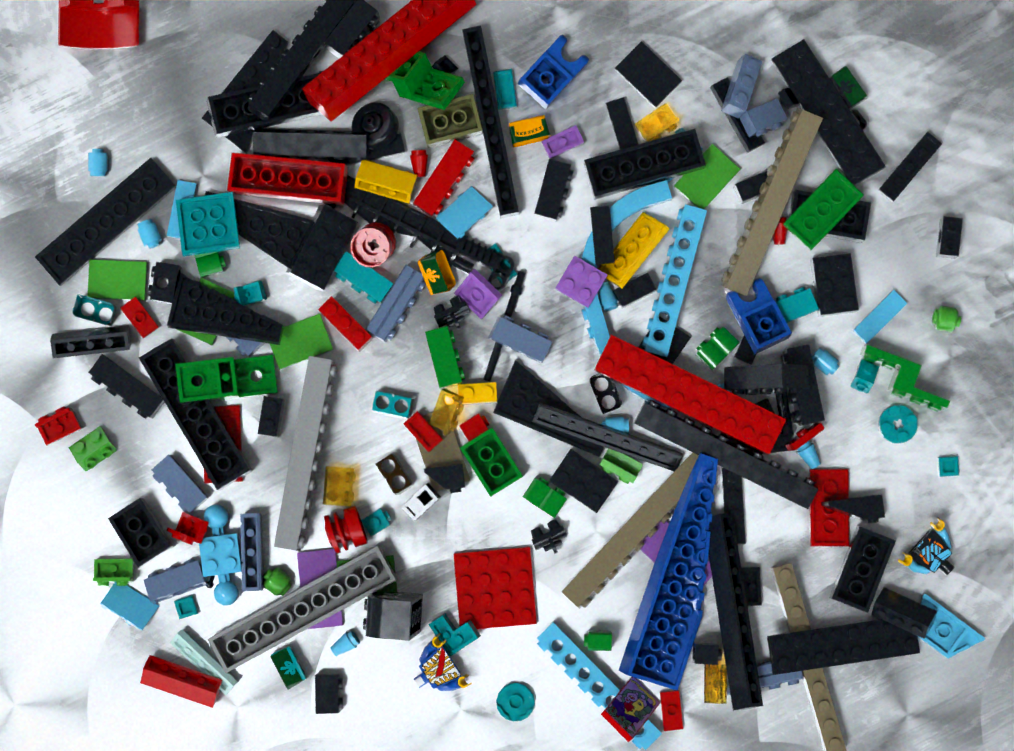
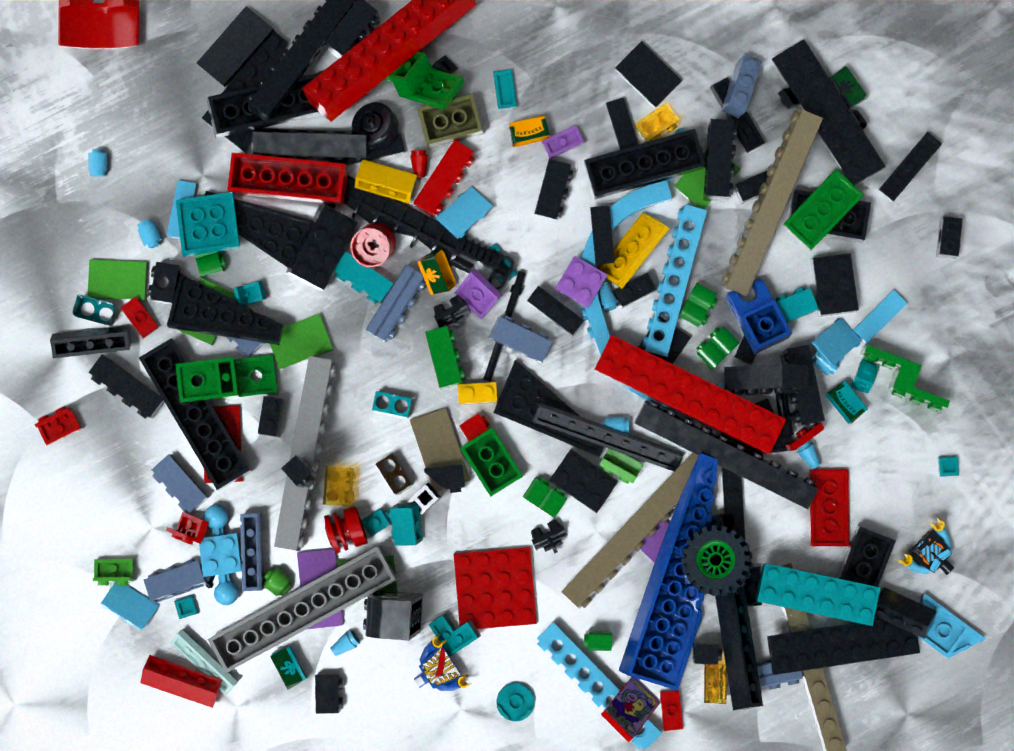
(92, 449): bright green bracket -> none
(105, 221): black plate -> none
(140, 532): black brick -> none
(235, 46): none -> black tile
(300, 472): none -> black brick
(345, 324): red brick -> none
(405, 524): none -> teal brick
(423, 431): red plate -> none
(446, 411): clear yellow bracket -> none
(490, 122): black brick -> none
(554, 68): blue brick -> none
(555, 311): none -> black brick
(601, 394): black piece -> none
(697, 305): none -> green brick
(718, 160): none -> black brick
(733, 576): none -> black wheel
(763, 117): sand blue brick -> none
(780, 232): red cone -> none
(817, 594): none -> teal brick
(836, 341): none -> medium azure piece
(846, 402): none -> teal piece
(860, 508): black slope -> none
(888, 429): teal plate -> none
(946, 318): bright green head -> none

